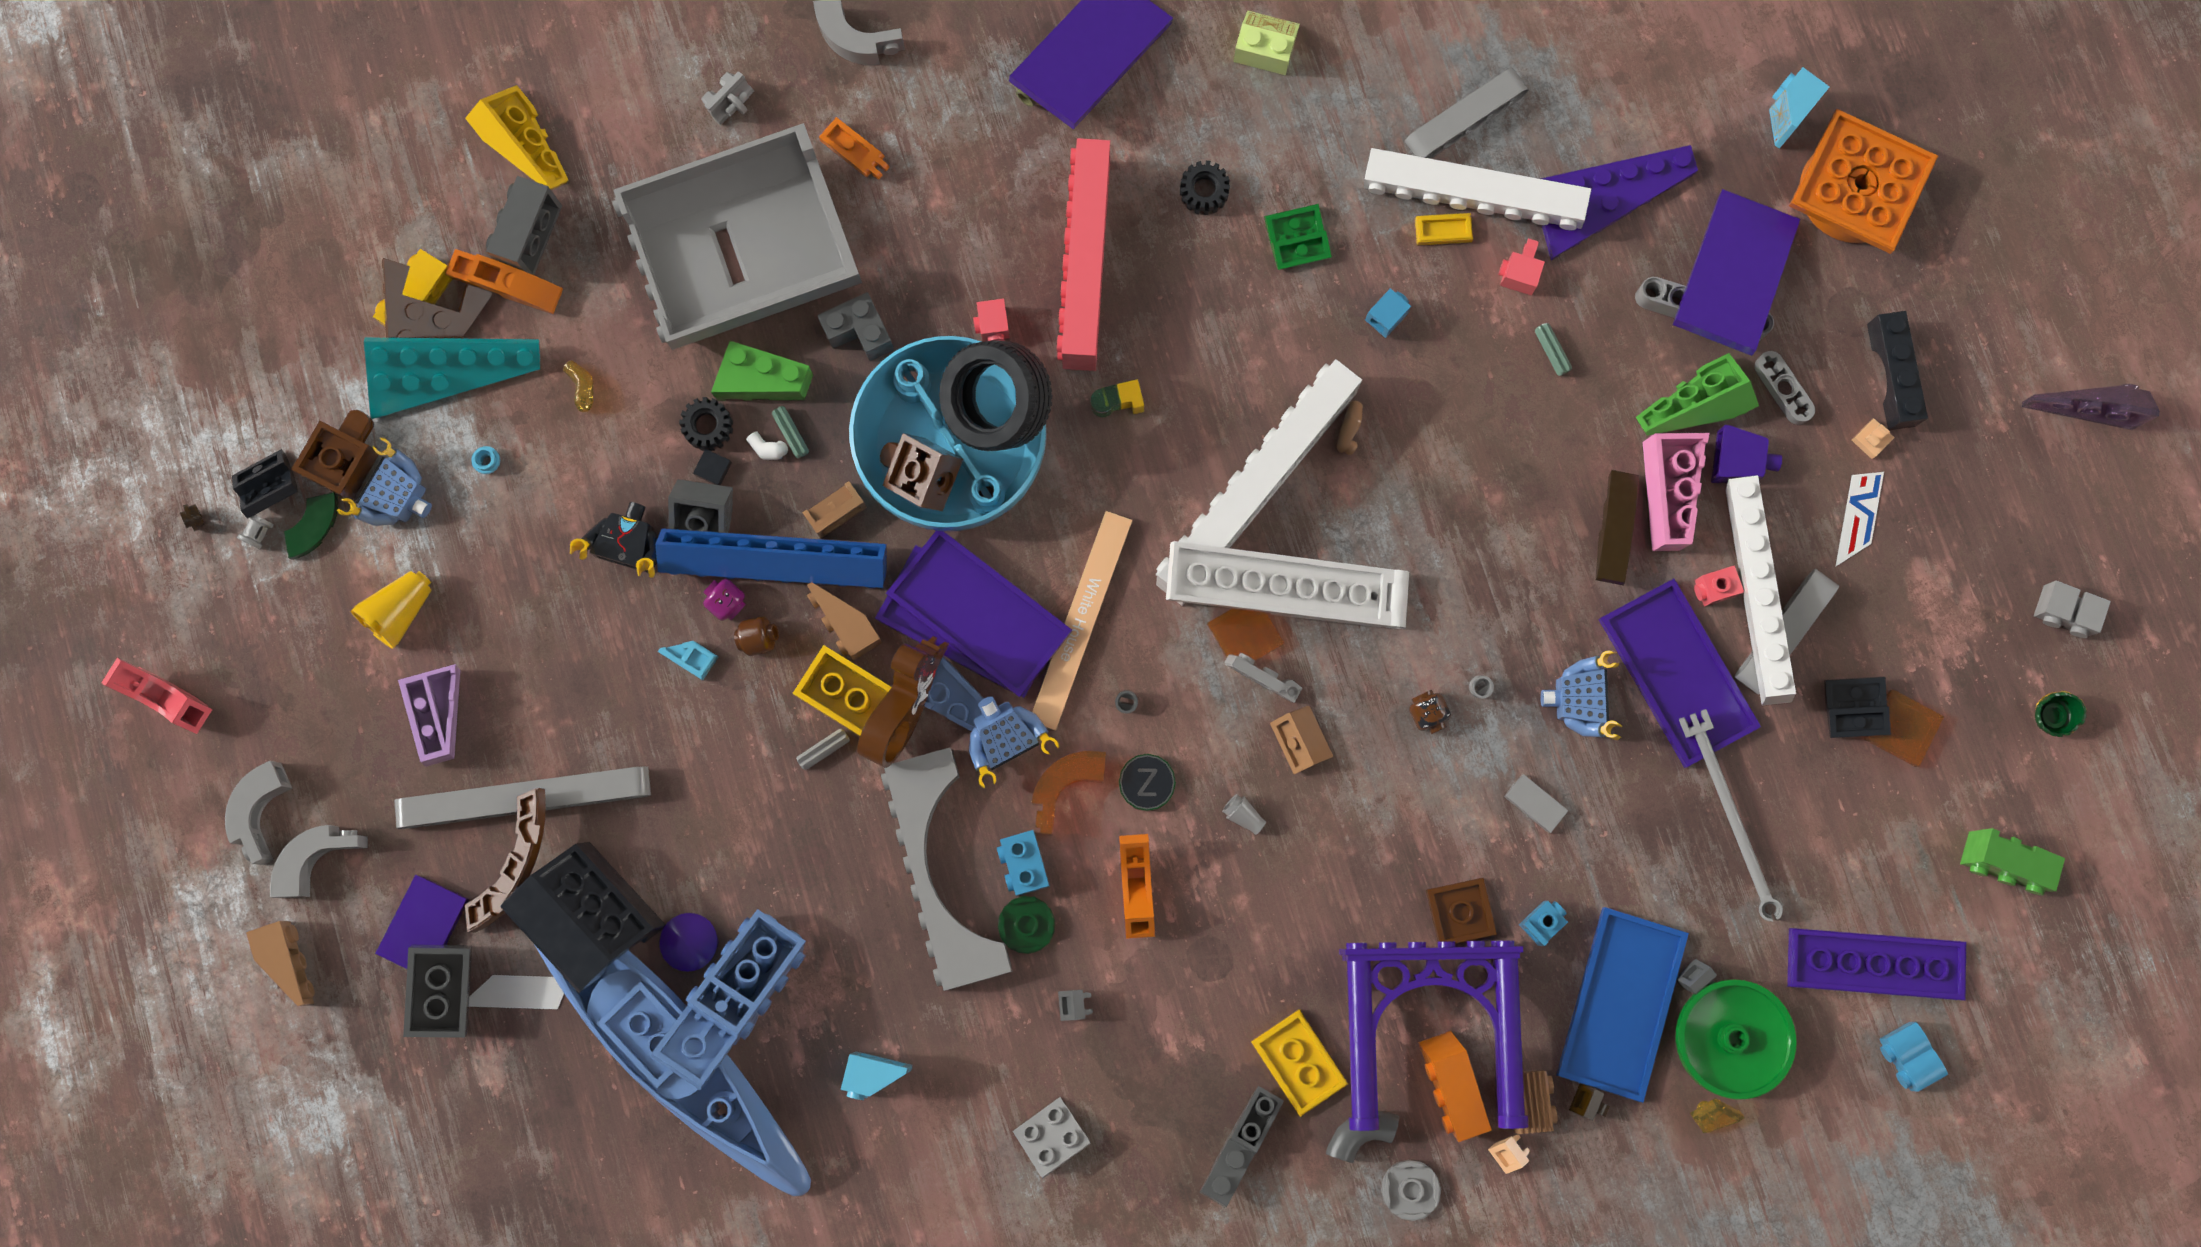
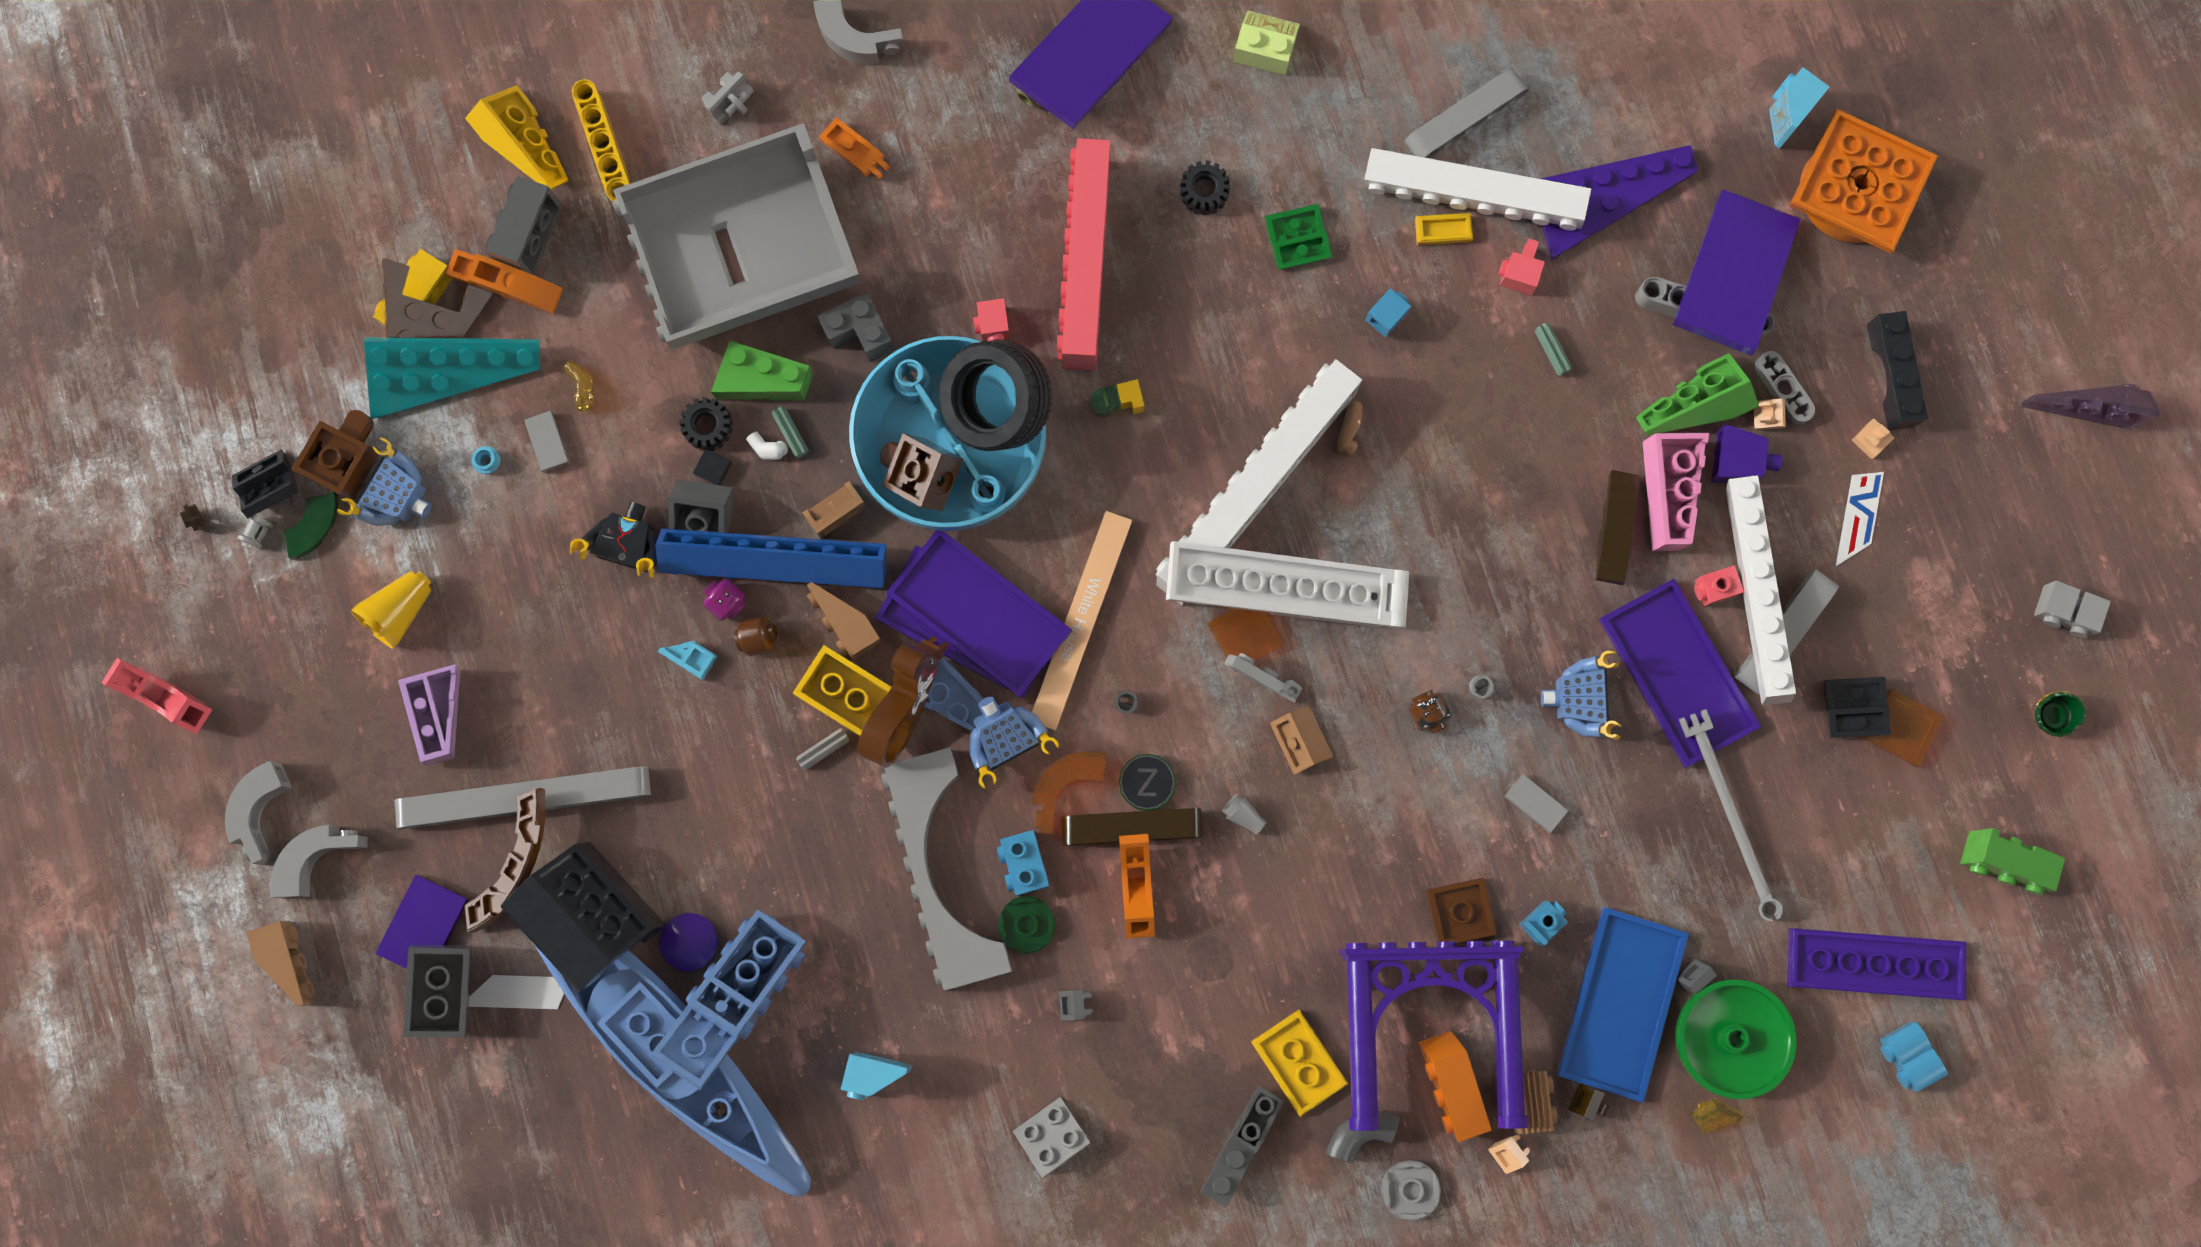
(547, 441): none -> light grey tile
(599, 133): none -> yellow beam
(1107, 827): none -> dark brown beam
(1770, 414): none -> light nougat tile

